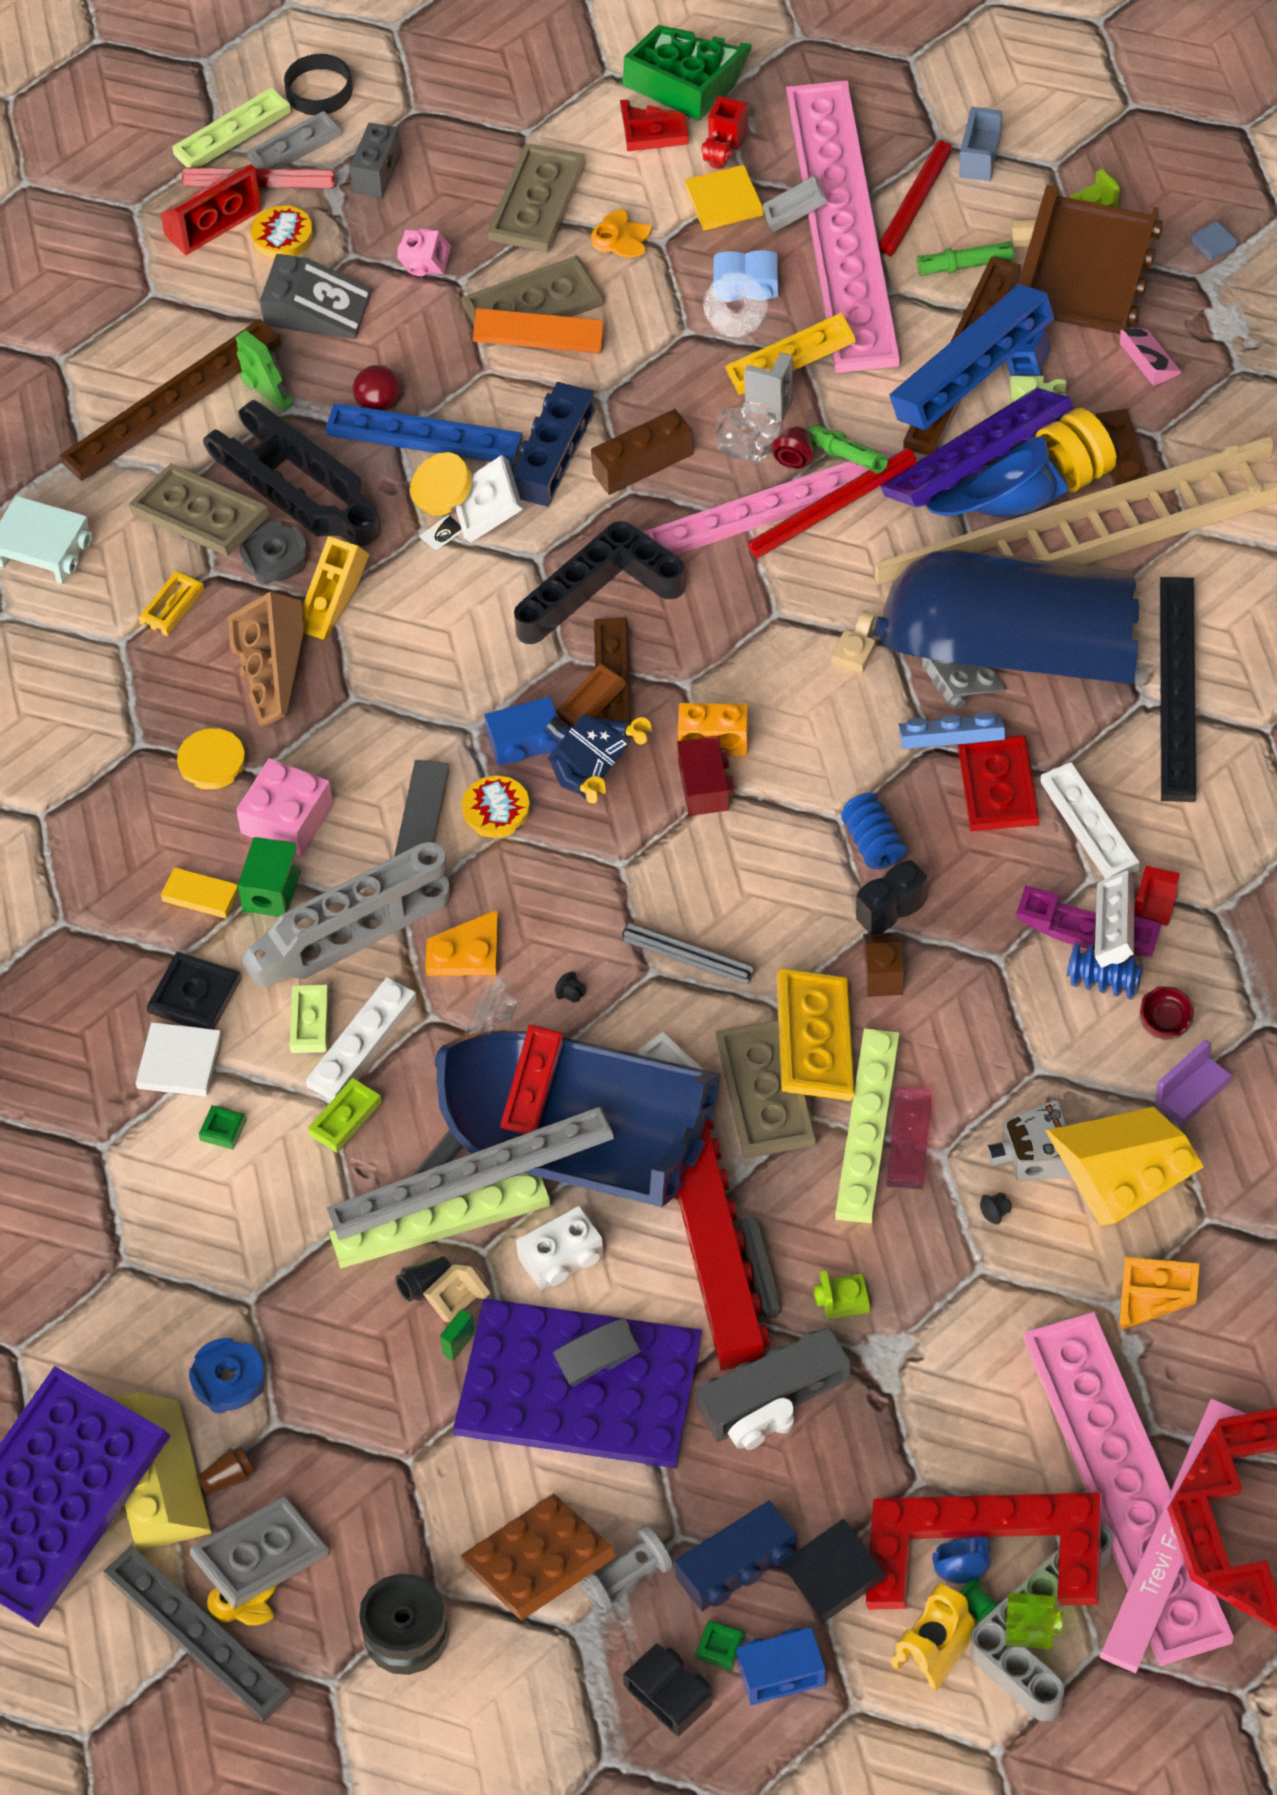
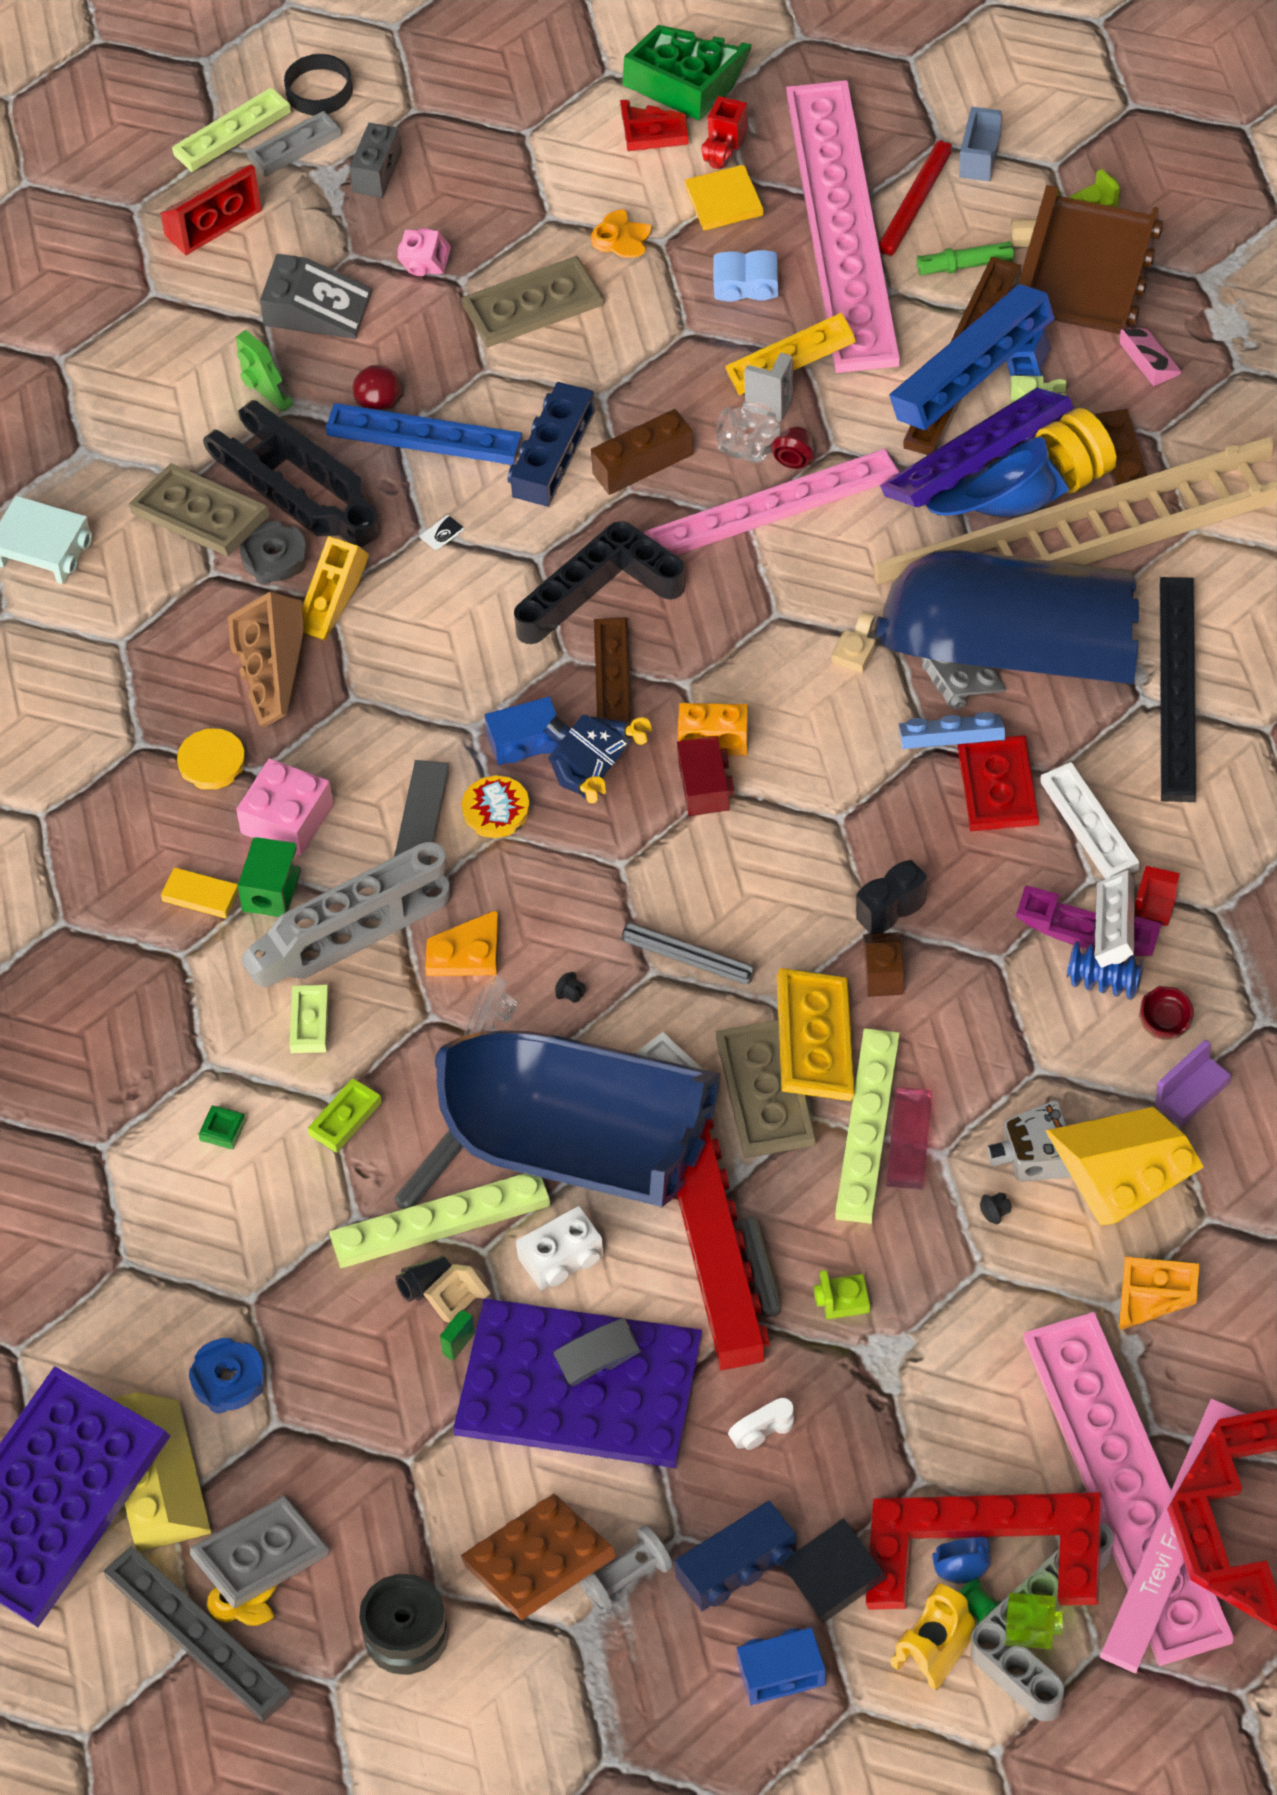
(162, 405): reddish brown plate -> none
(175, 606): yellow tile -> none
(178, 1059): white tile -> none
(194, 992): black tile -> none
(228, 1470): reddish brown cone -> none
(265, 177): axle -> none
(281, 231): tile -> none
(361, 1038): white plate -> none
(441, 483): yellow tile -> none
(470, 1173): light grey tile -> none
(490, 500): white tile -> none
(532, 1080): red tile -> none
(536, 197): dark tan plate -> none
(538, 330): orange tile -> none
(591, 695): dark orange tile -> none
(668, 1688): black brick -> none
(719, 1645): green tile -> none
(721, 317): clear plate -> none
(786, 1372): dark grey brick -> none
(794, 203): light grey tile -> none
(830, 504): red axle -> none
(838, 444): bright green pin -> none
(873, 831): blue piece -> none
(1213, 241): sand blue tile -> none

